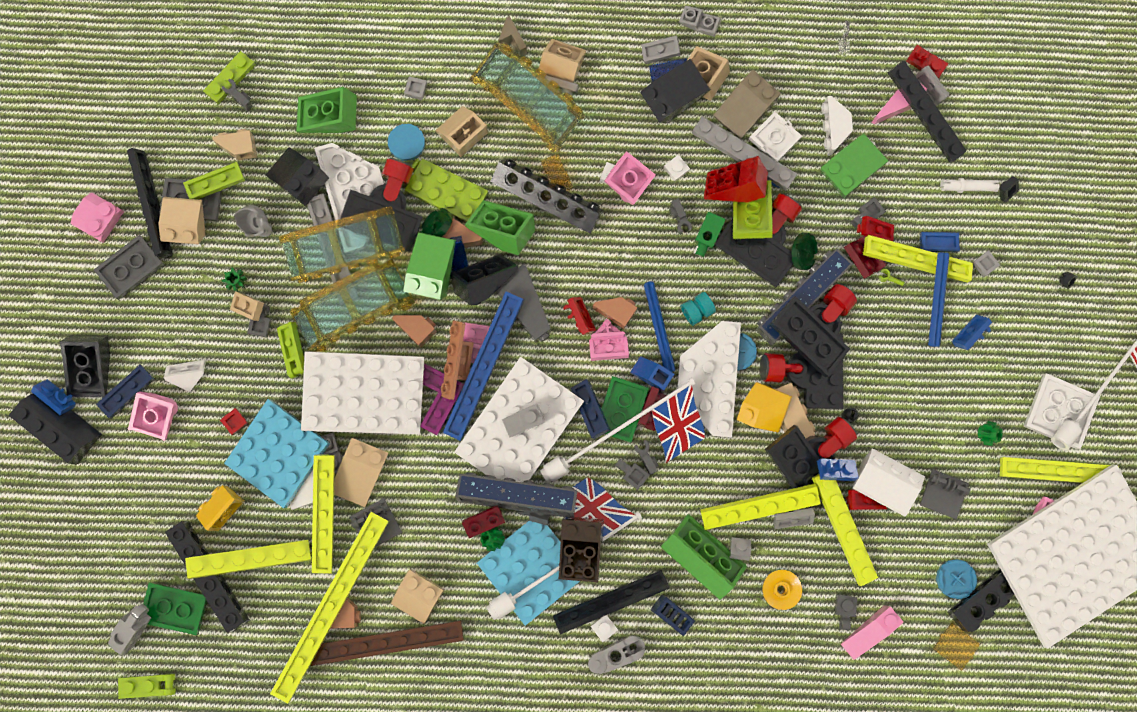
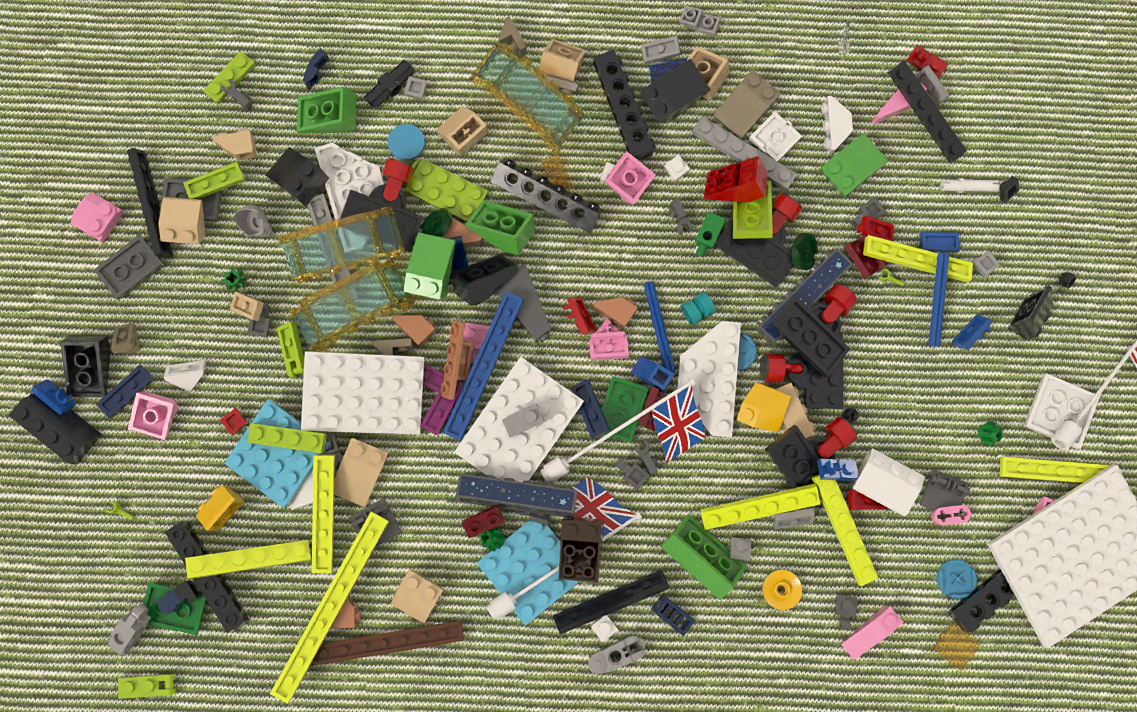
(117, 510): none -> lime hand
(125, 339): none -> dark tan slope
(171, 601): none -> leg
(286, 438): none -> lime plate
(312, 72): none -> dark blue slope
(388, 347): none -> dark tan slope
(389, 84): none -> black piece
(611, 61): none -> black brick
(950, 510): none -> bright pink beam
(1032, 314): none -> black slope

